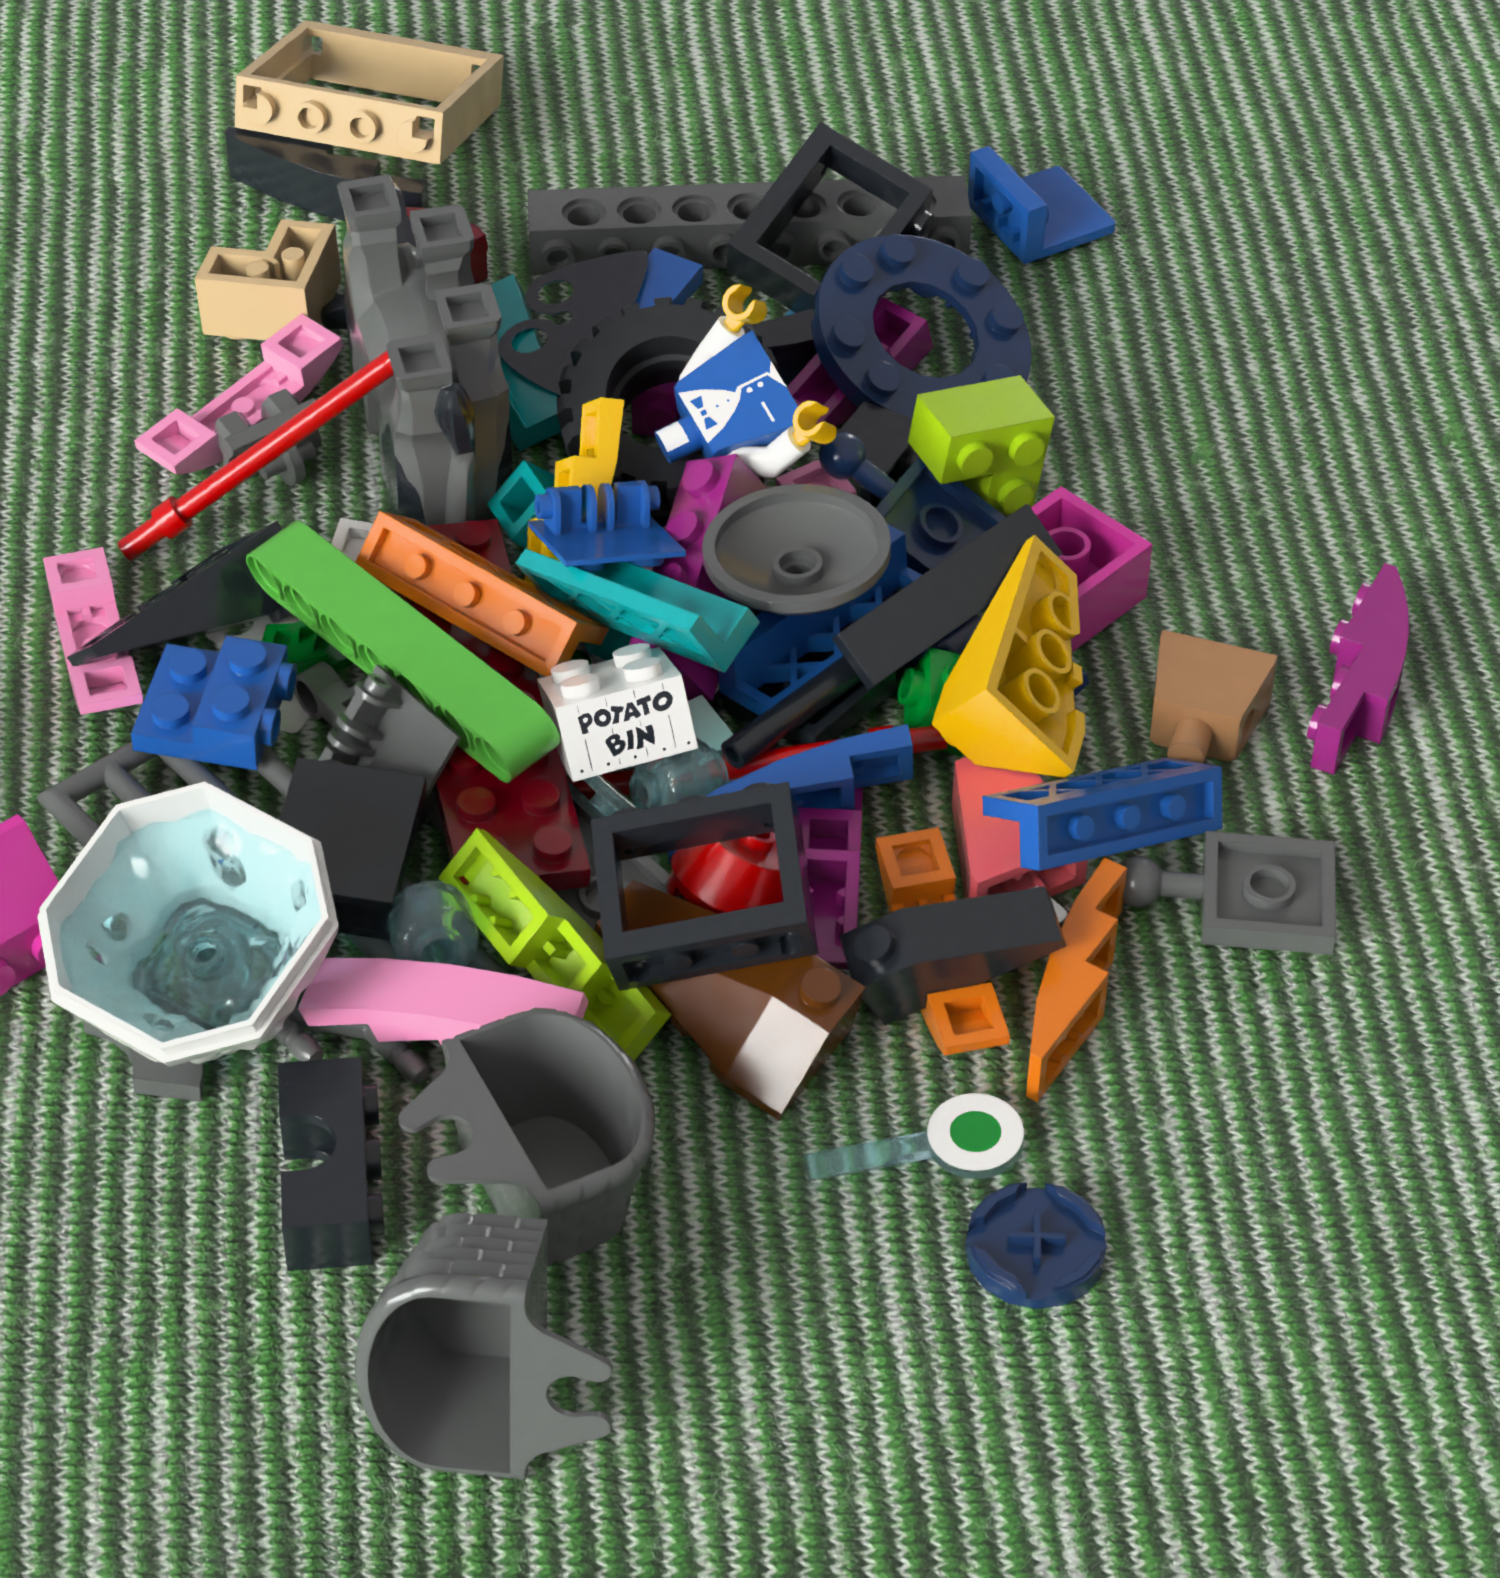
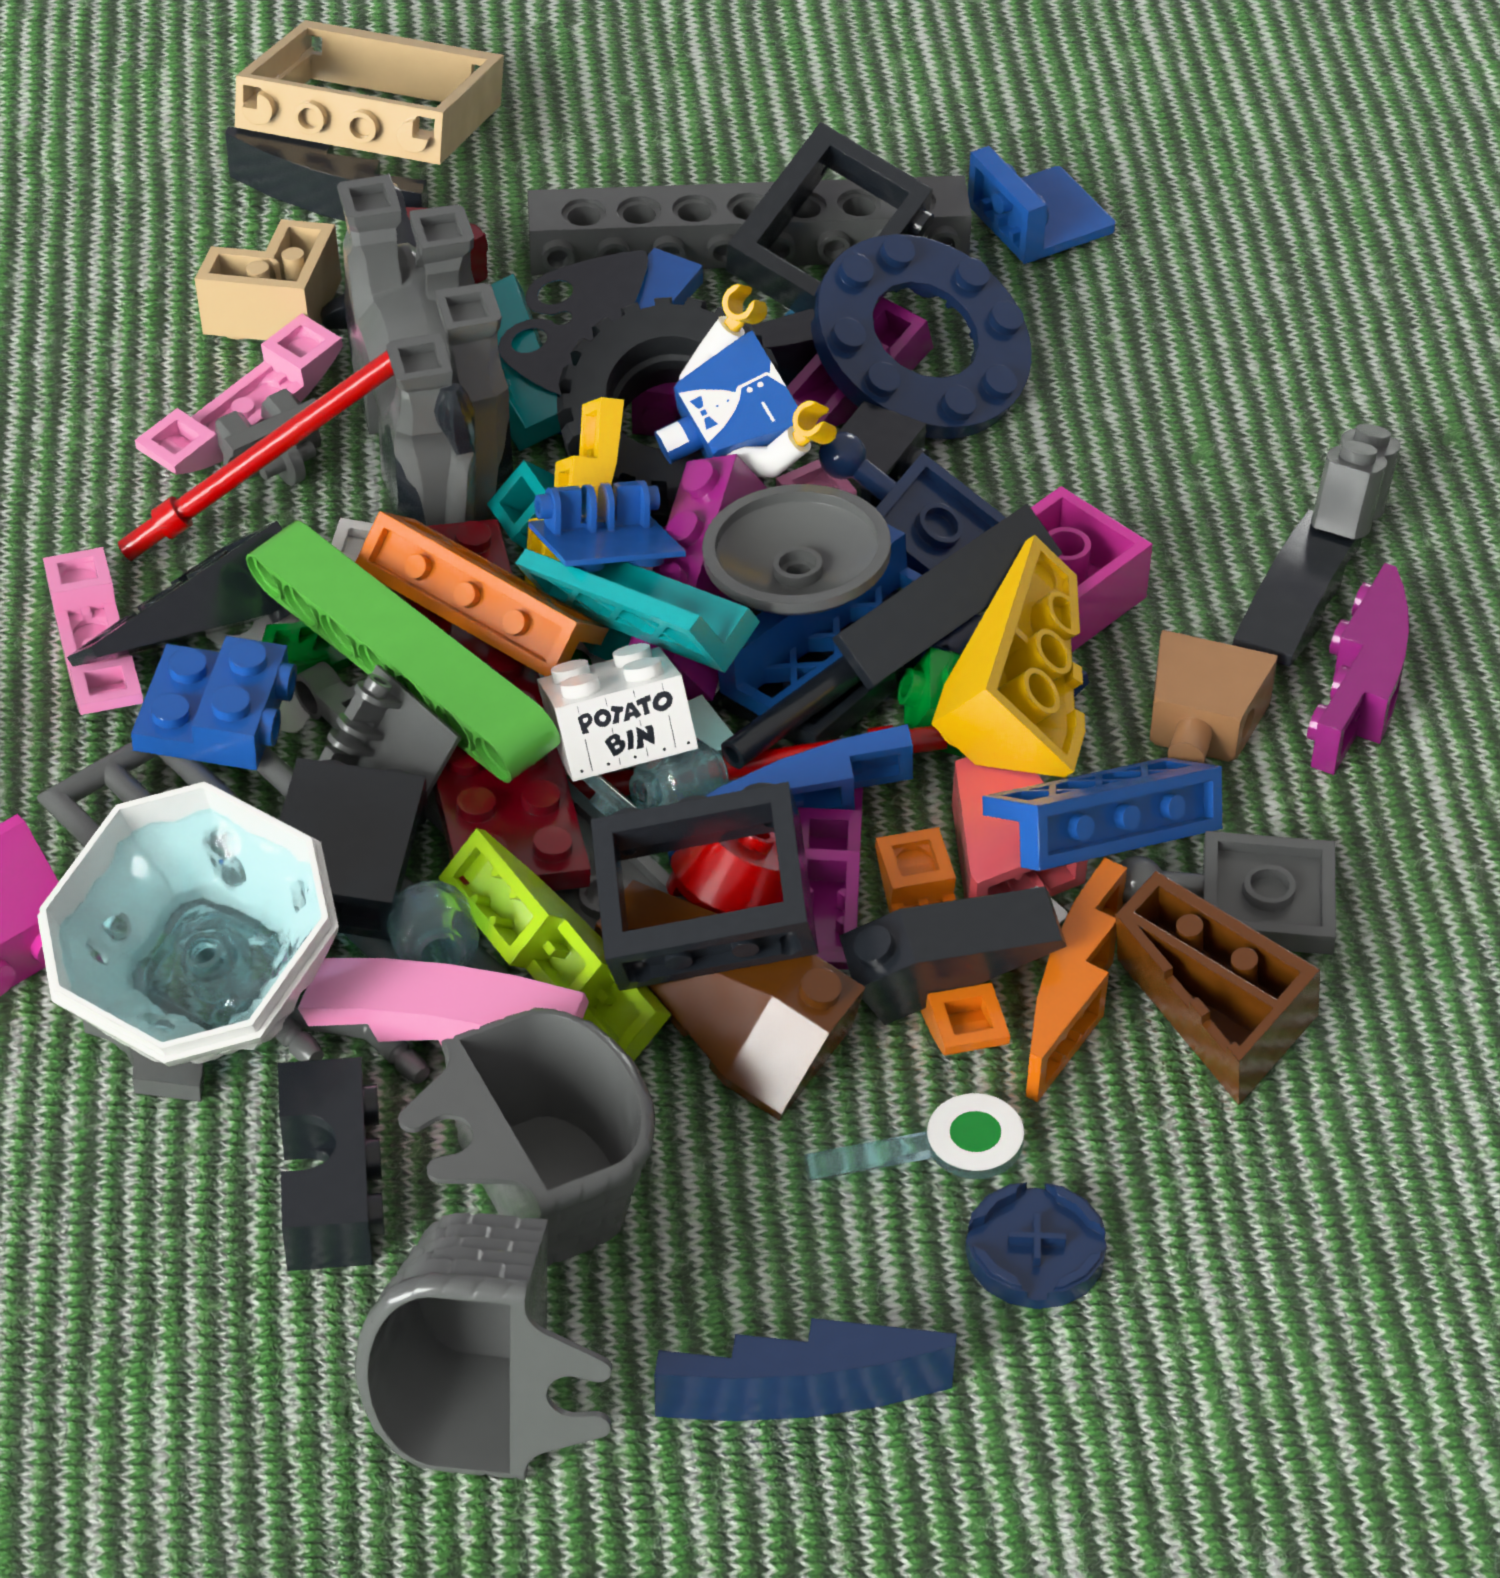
(832, 1373): none -> dark blue slope
(985, 437): lime brick -> none
(1216, 981): none -> reddish brown wedge
(1295, 592): none -> black slope
(1356, 481): none -> brick

